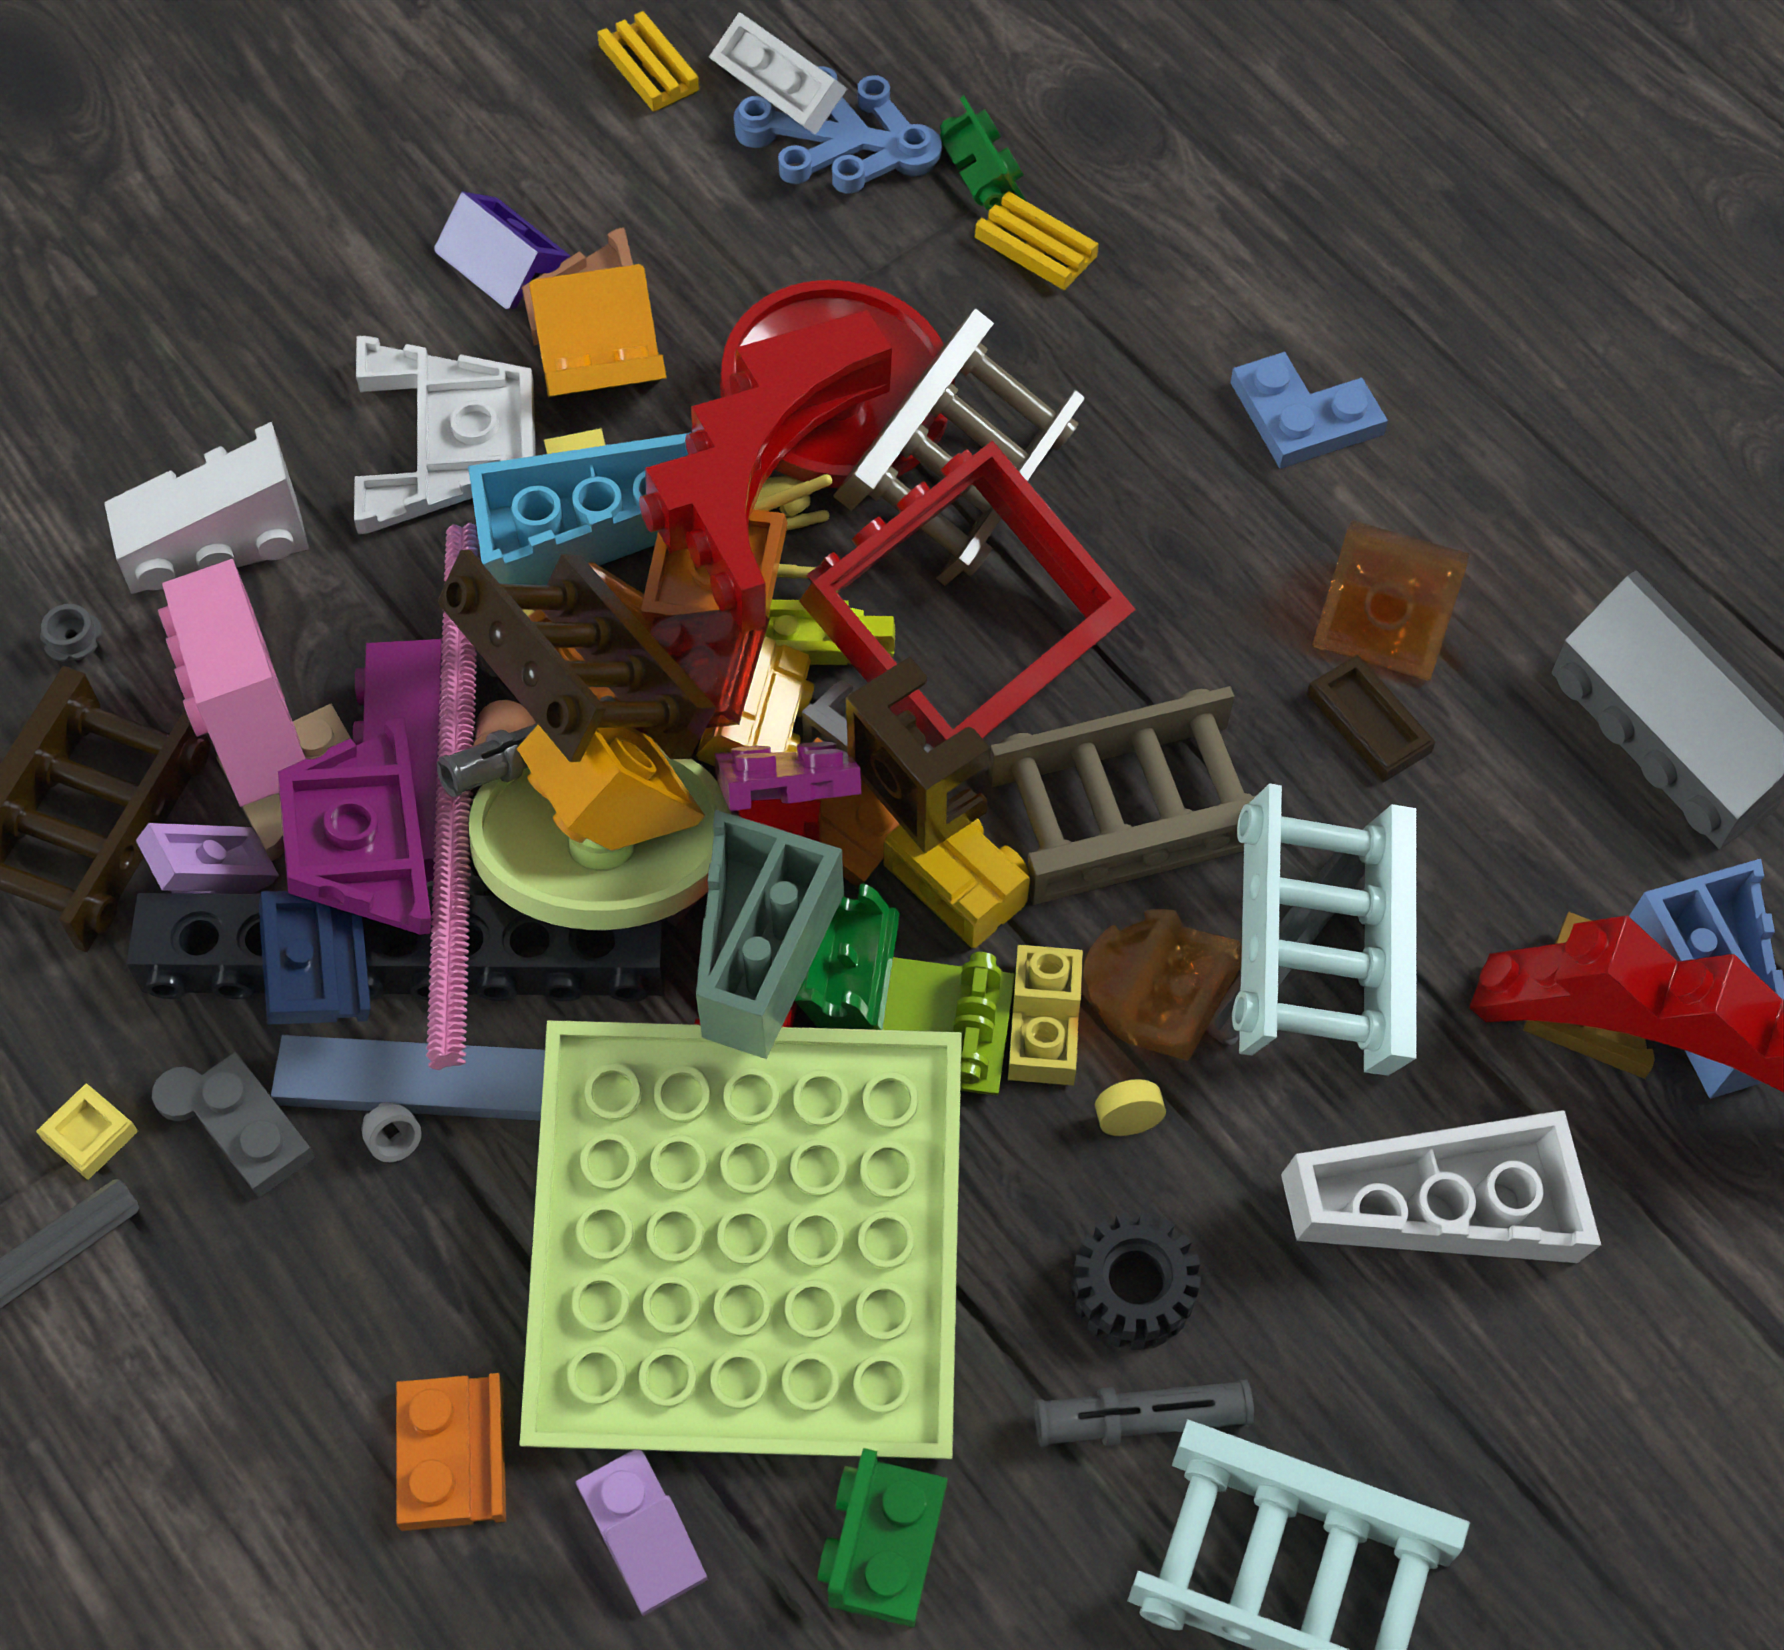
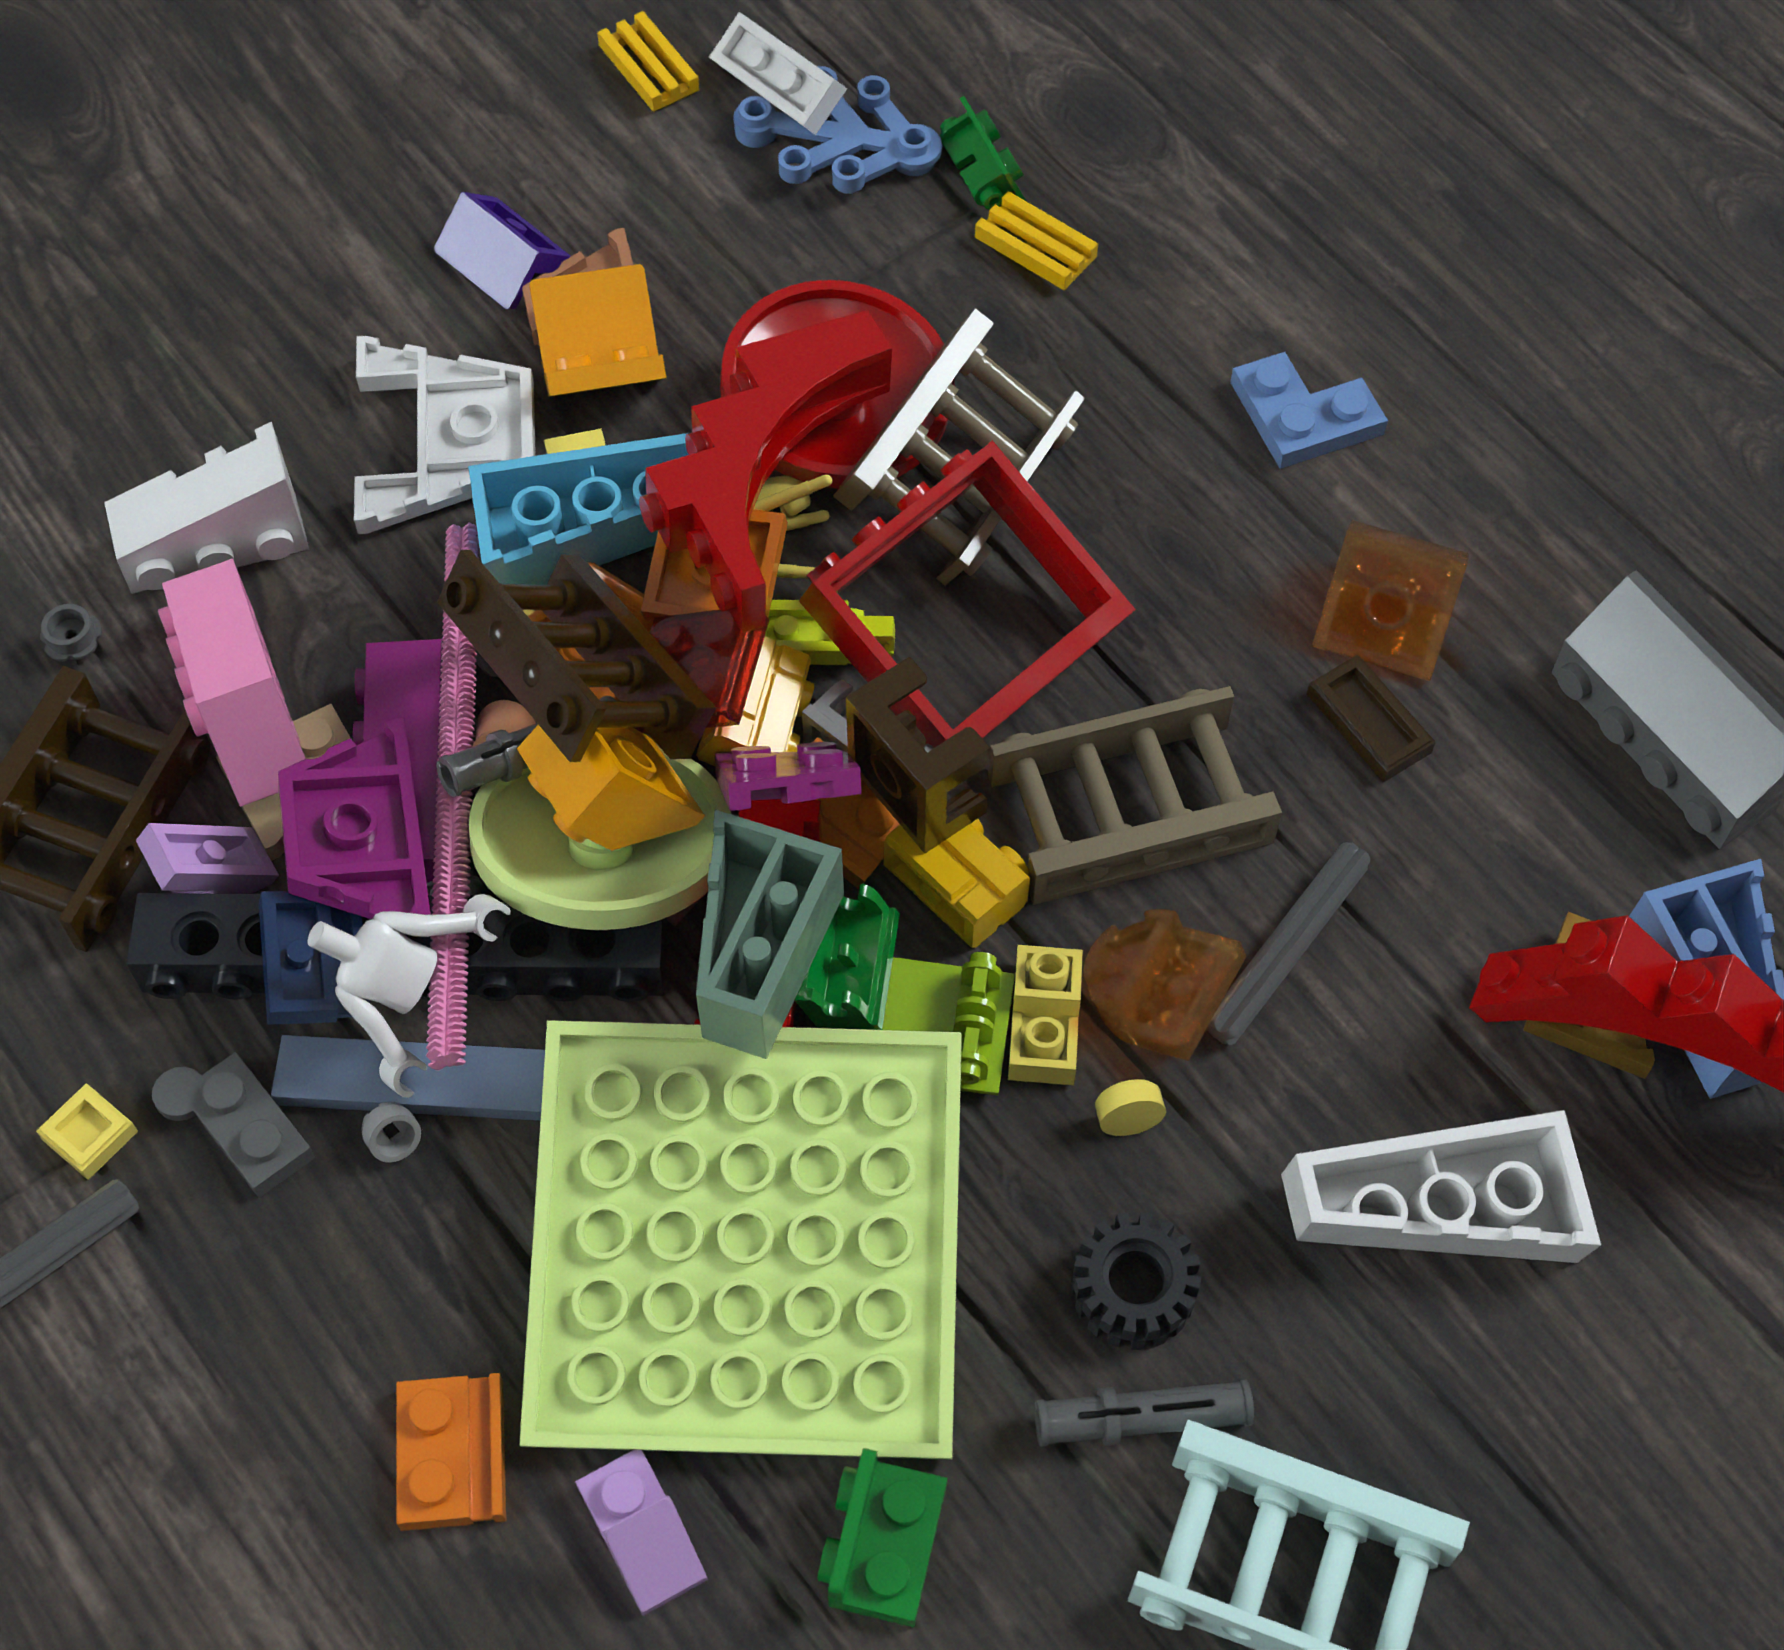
(393, 970): none -> white piece
(1385, 907): light aqua fence -> none

